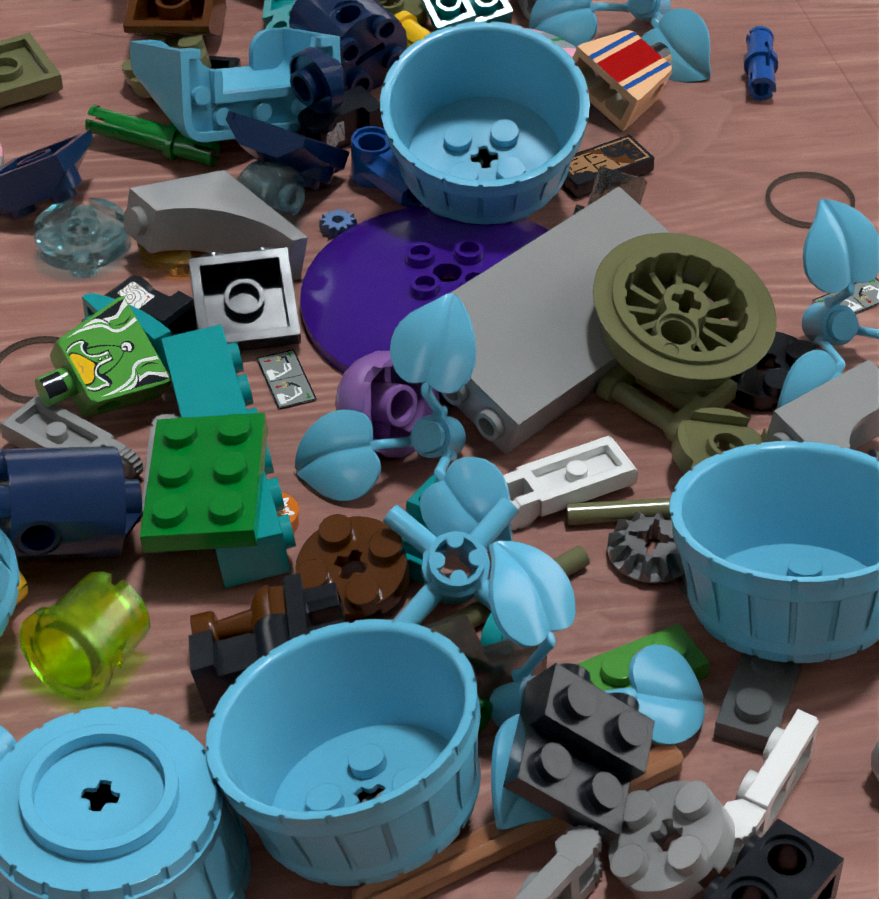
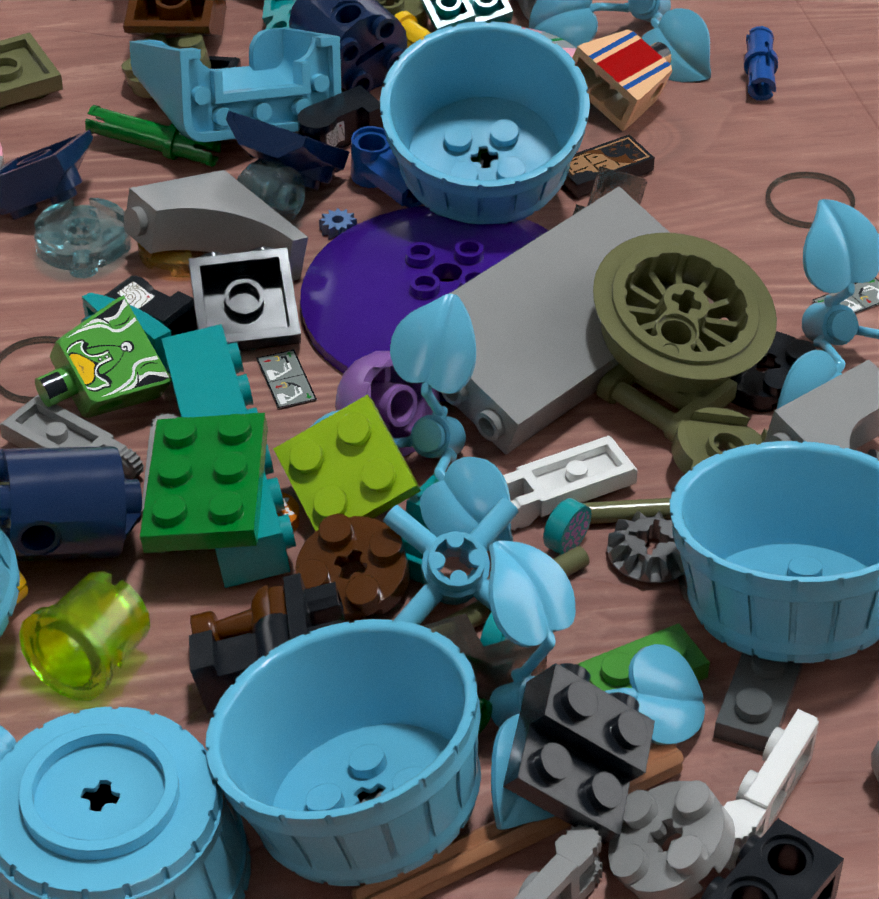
(317, 80): dark blue plate -> none
(347, 465): none -> lime plate
(567, 526): none -> teal tile

